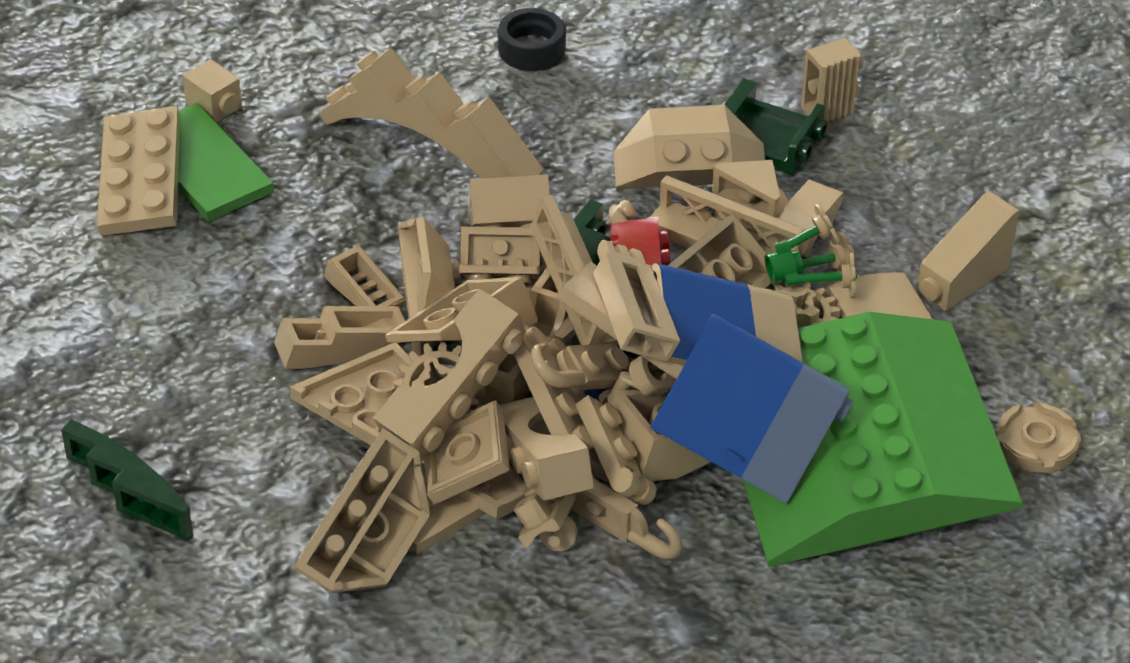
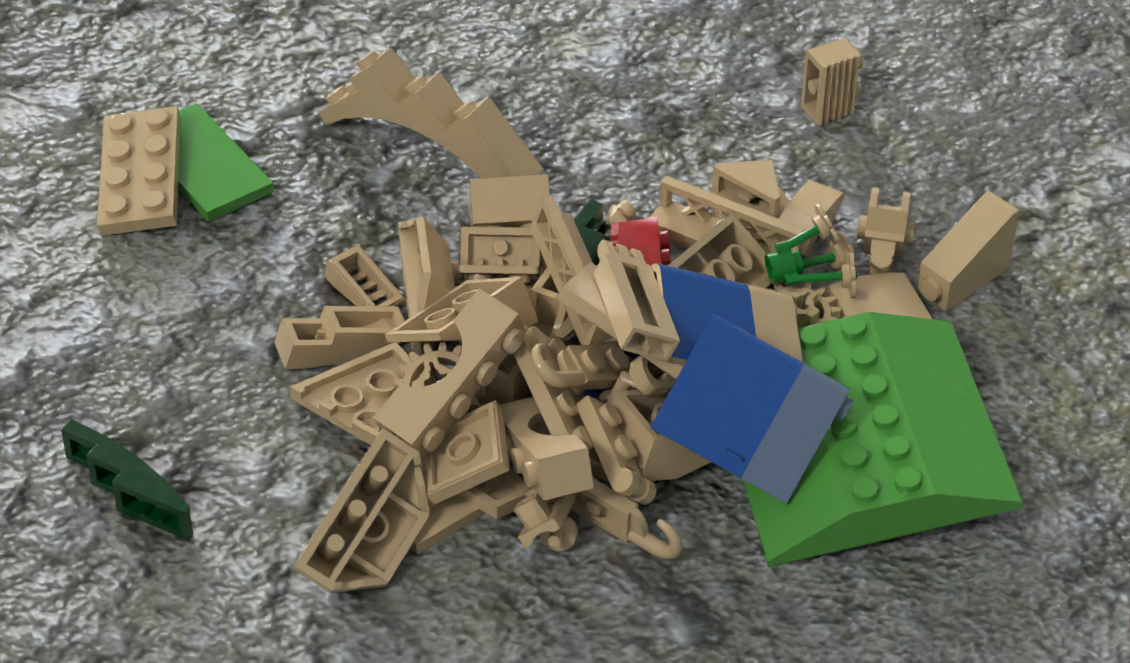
(213, 90): tan brick -> none
(527, 55): black tyre -> none
(682, 146): tan wedge -> none
(785, 133): dark green panel -> none
(885, 232): none -> tan hinge
(1038, 437): tan tile -> none

